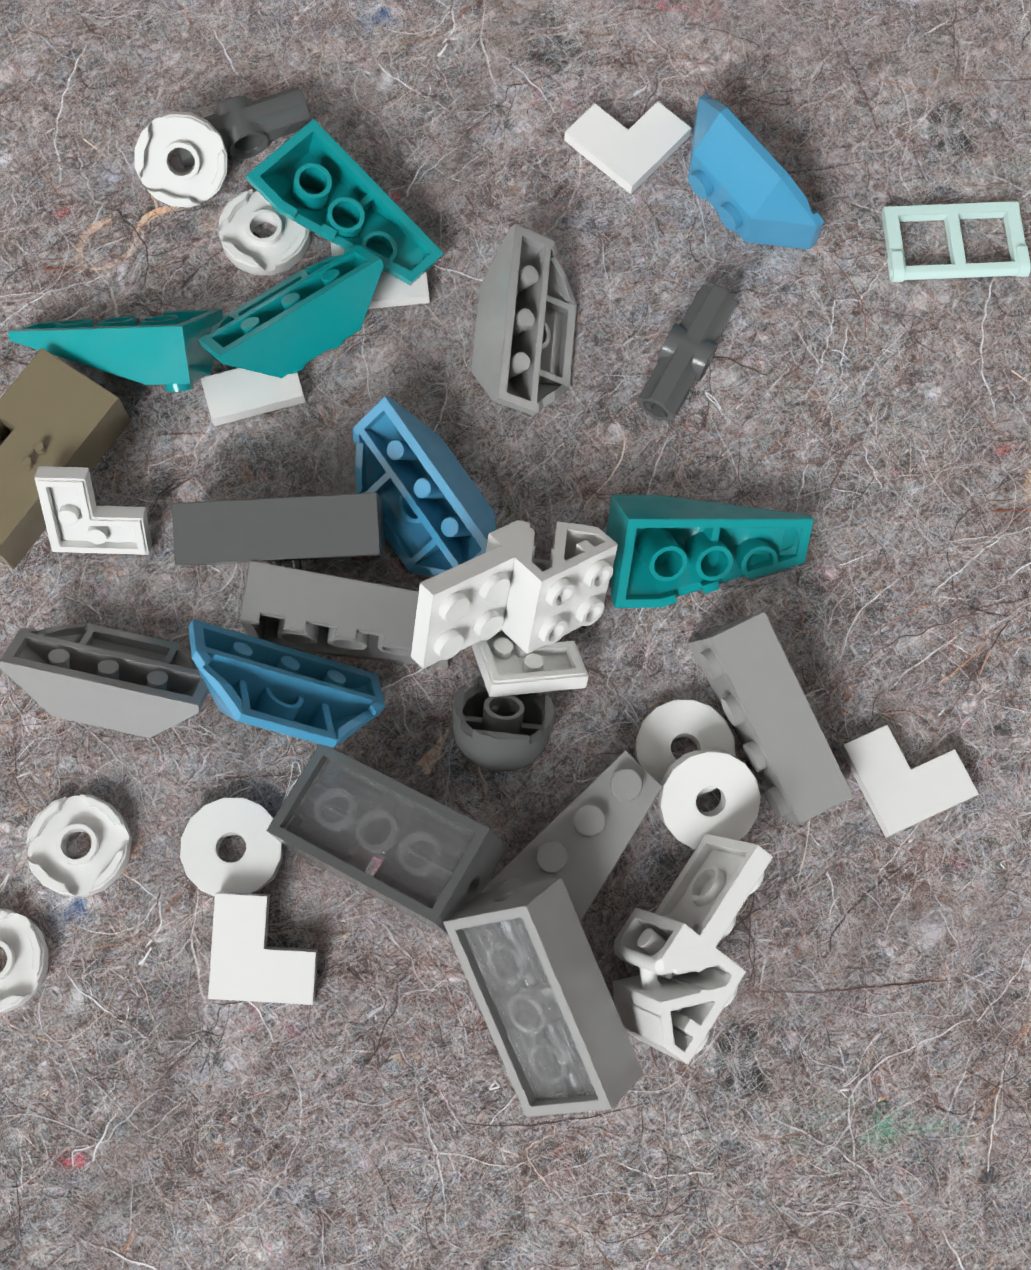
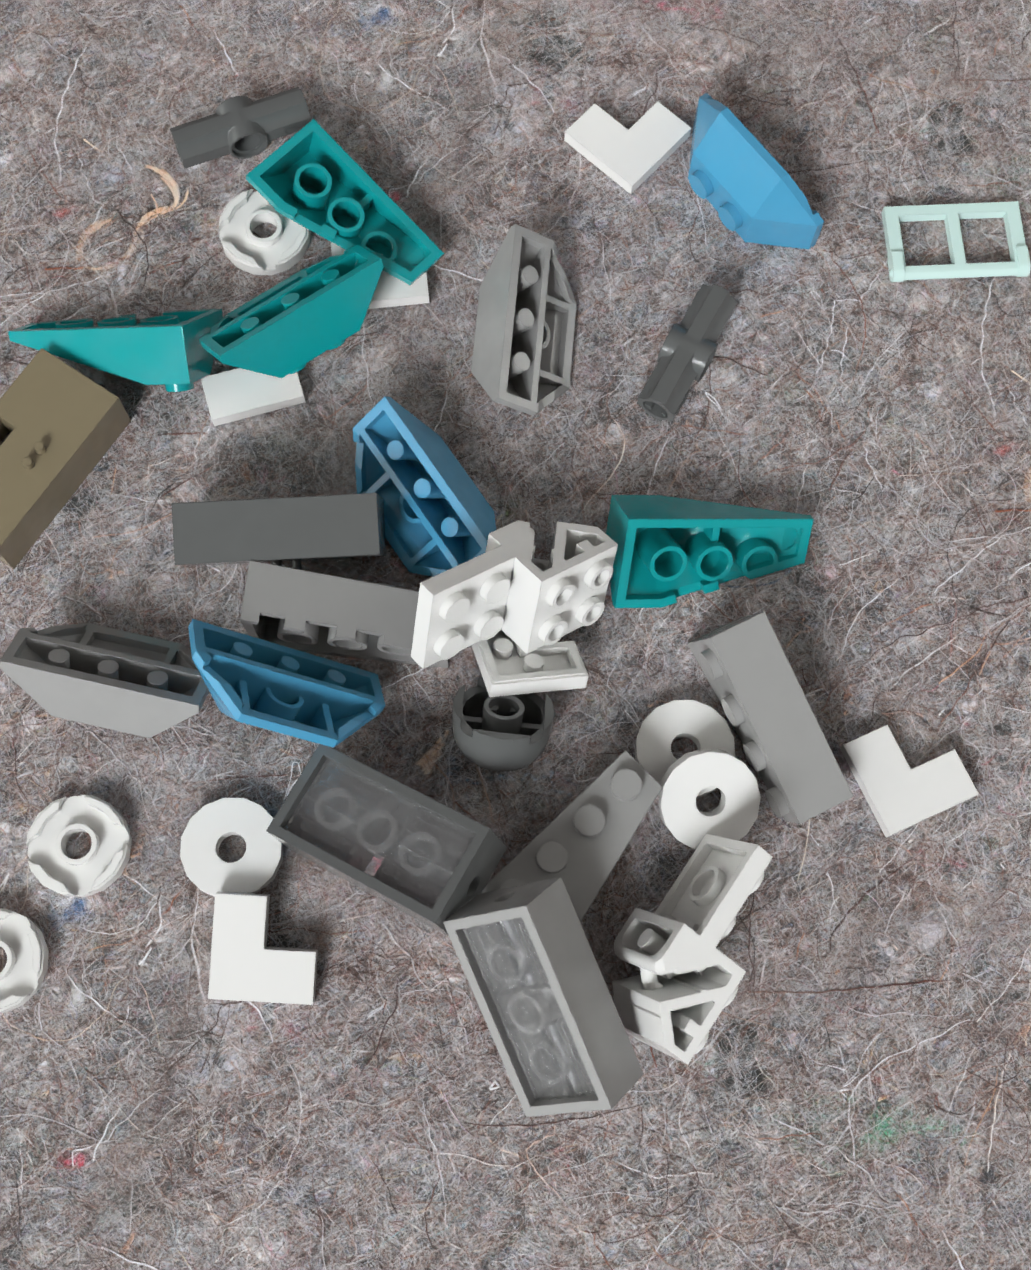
(80, 525): white tile -> none
(187, 132): white tile -> none

